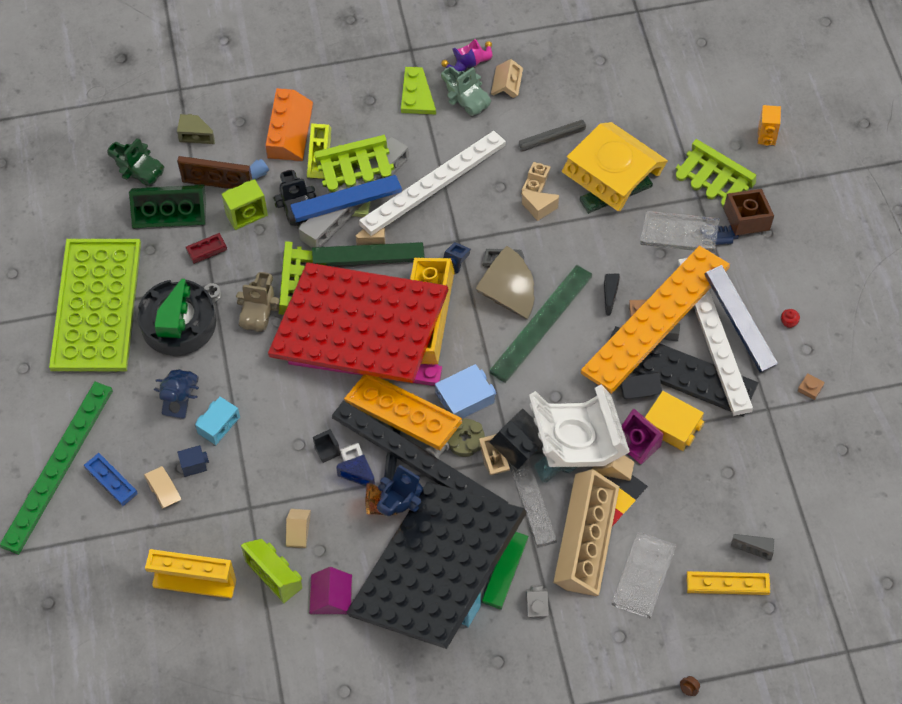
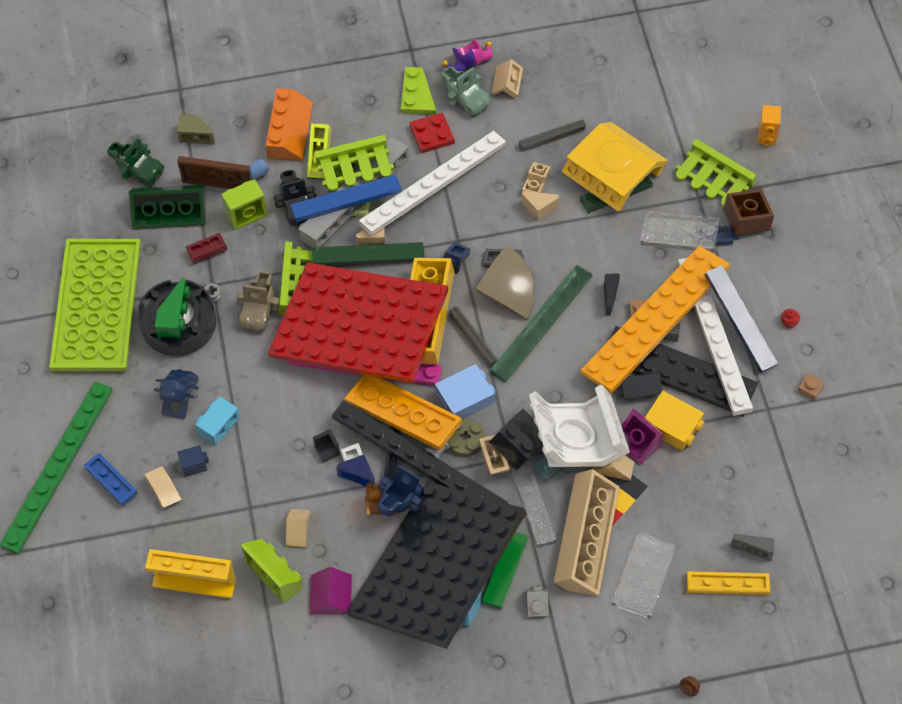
(432, 133): none -> red plate
(473, 336): none -> dark grey axle

